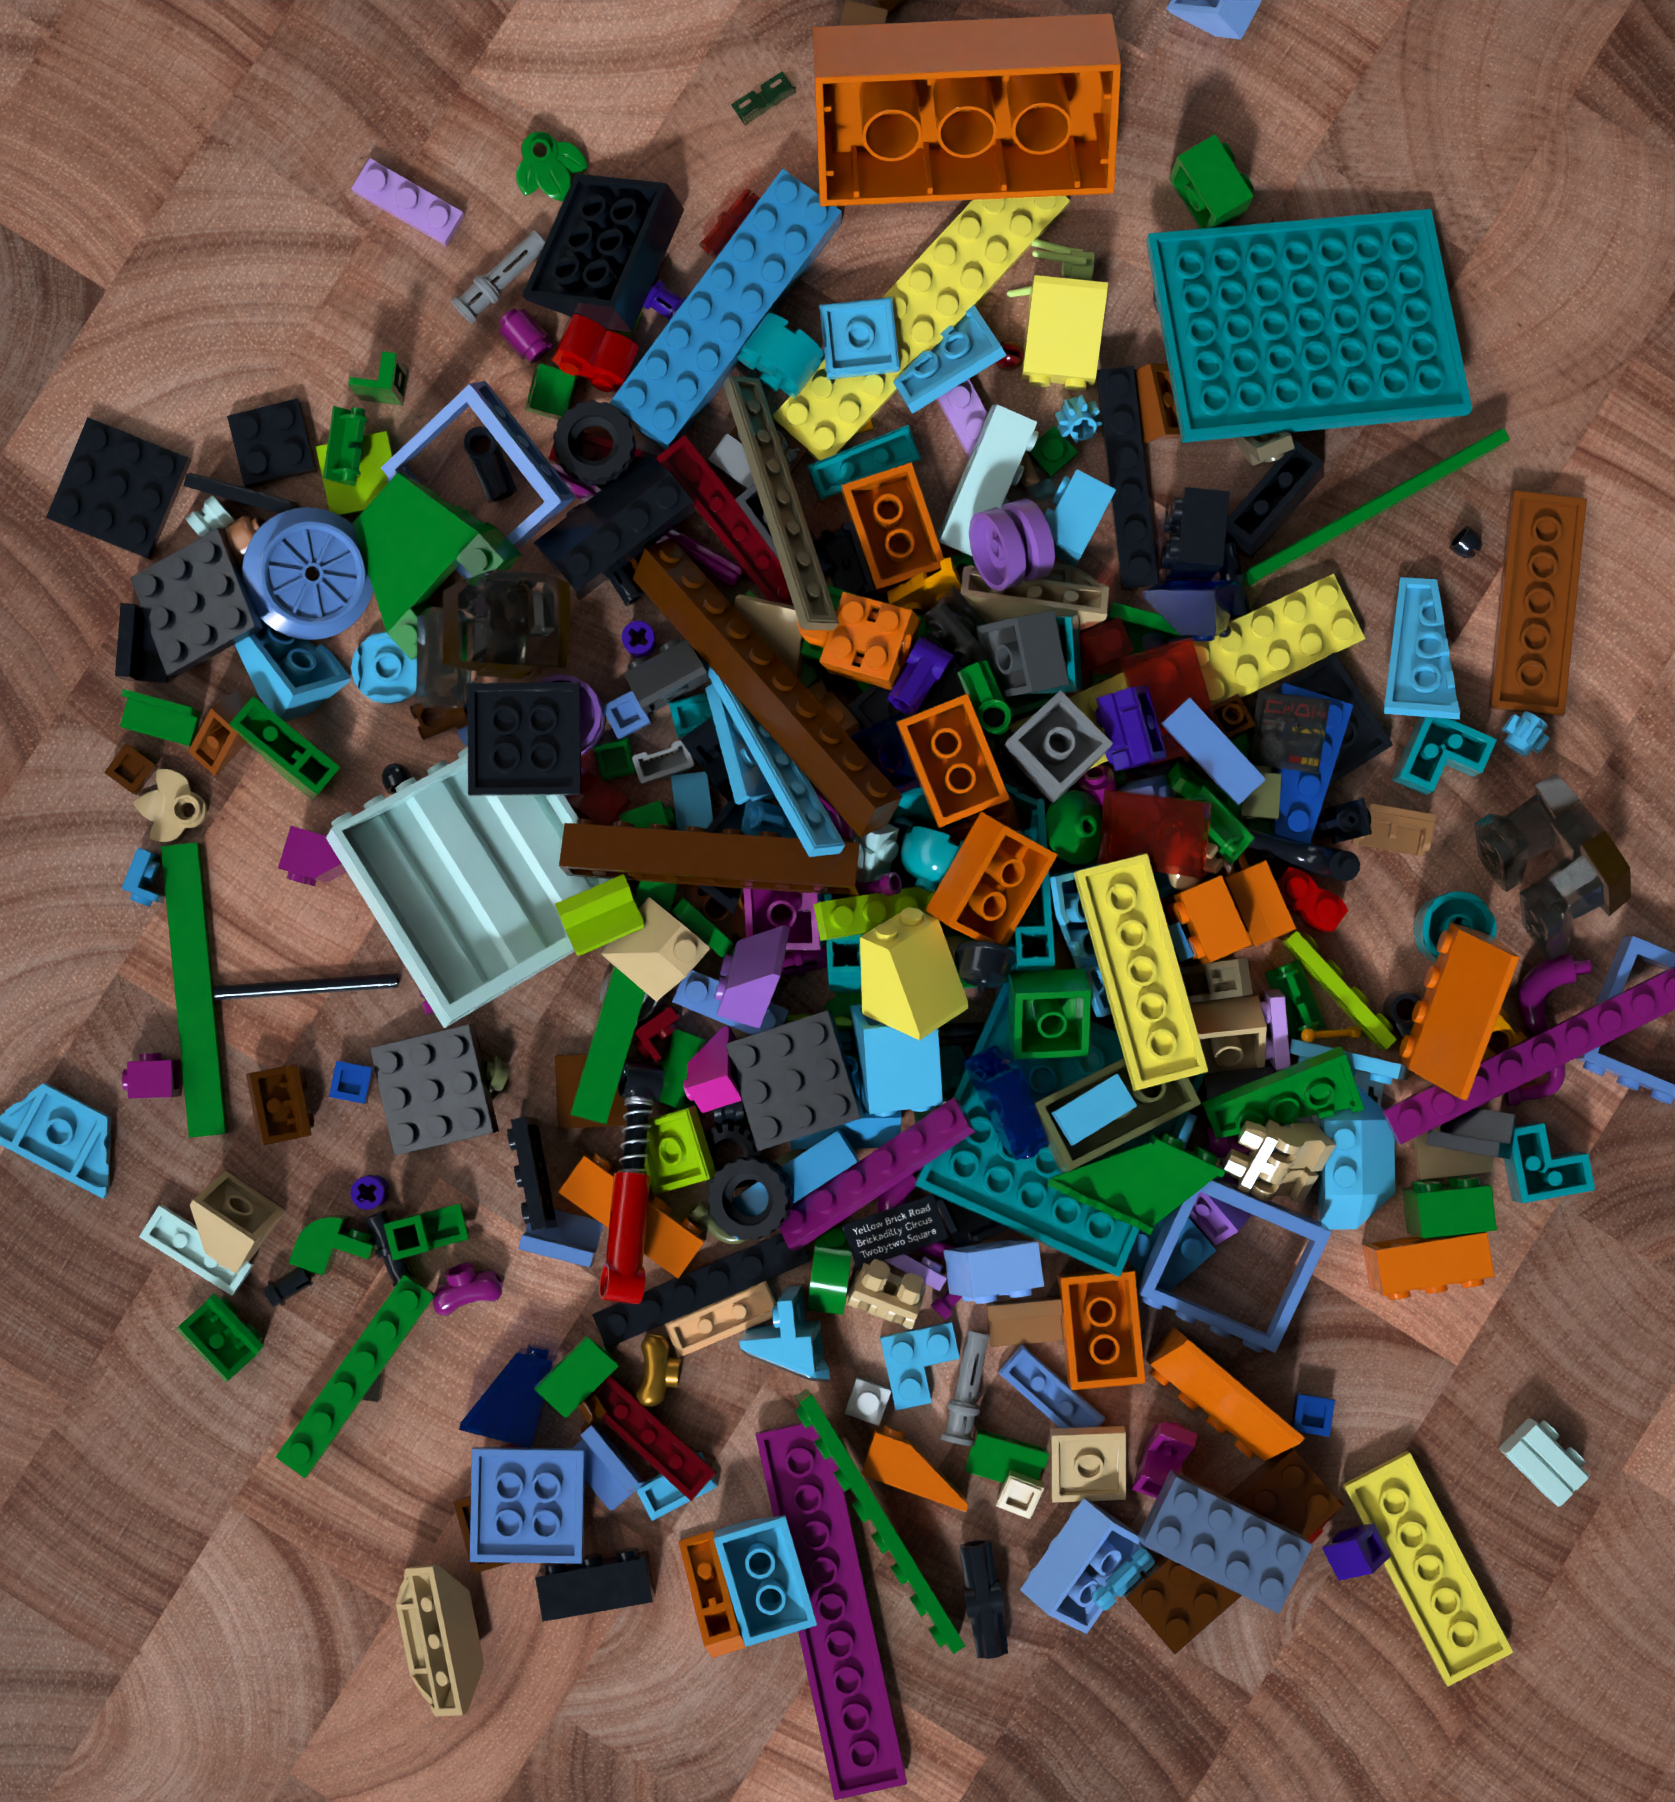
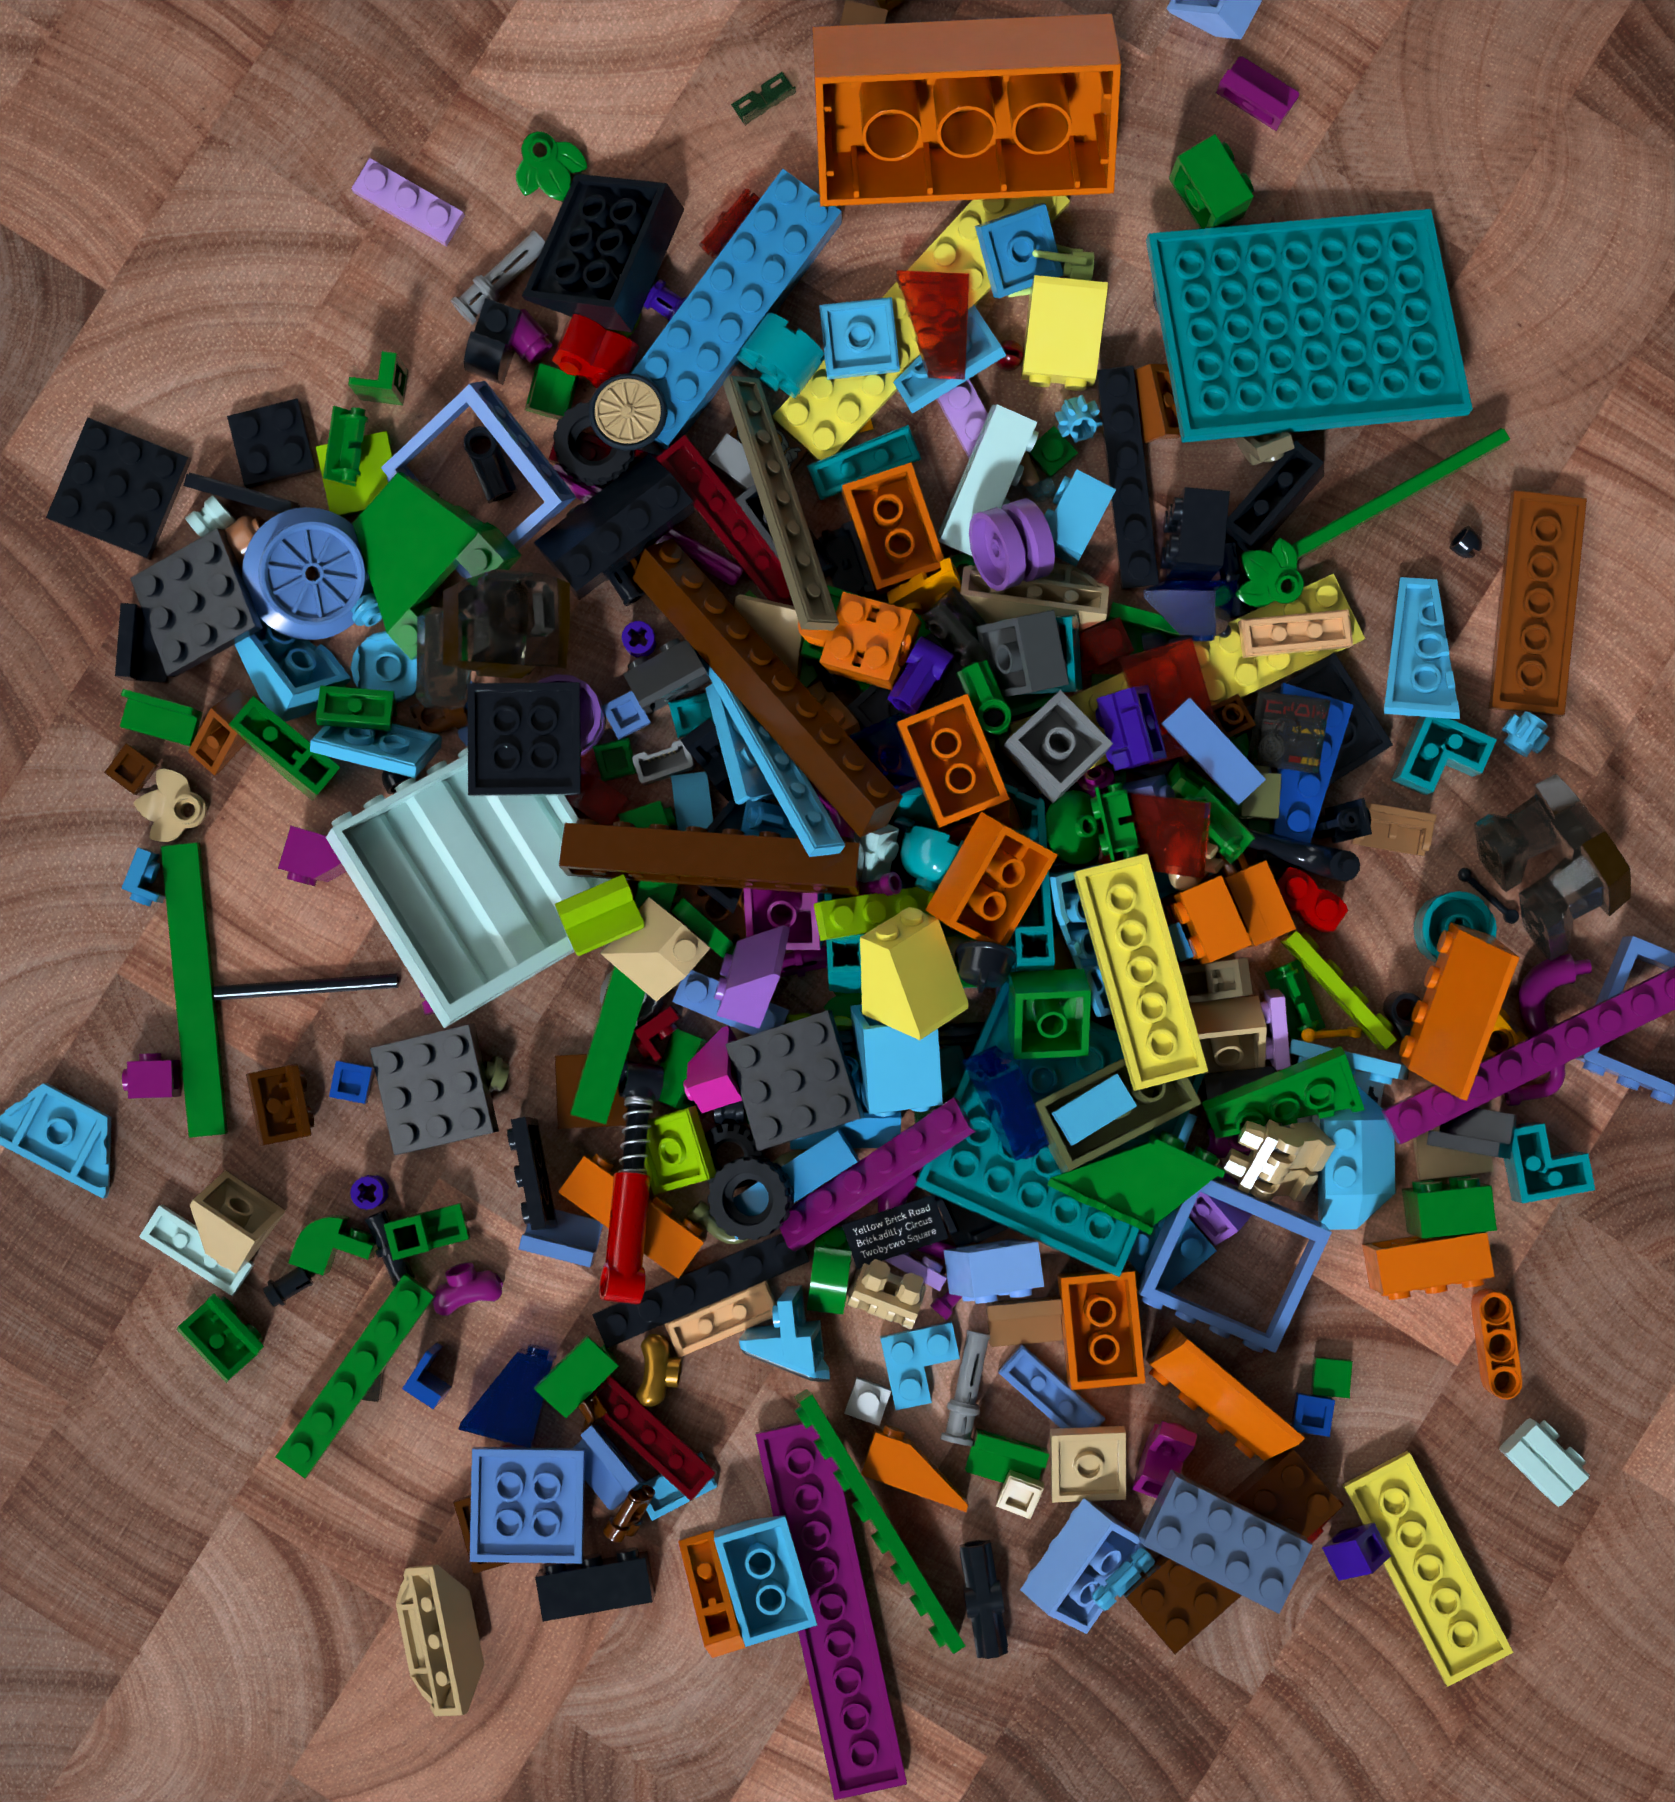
(356, 708): none -> green panel
(366, 611): none -> medium azure plate
(395, 751): none -> medium azure tile
(424, 1384): none -> blue panel
(489, 346): none -> black brick
(627, 411): none -> tan wheel
(628, 1518): none -> reddish brown piece
(939, 318): none -> clear red wing
(1009, 246): none -> dark azure plate
(1110, 808): none -> green hinge
(1257, 92): none -> magenta panel
(1268, 572): none -> green plate
(1295, 633): none -> light nougat tile
(1331, 1377): none -> green tile
(1508, 1357): none -> orange beam
(1509, 915): none -> black hinge

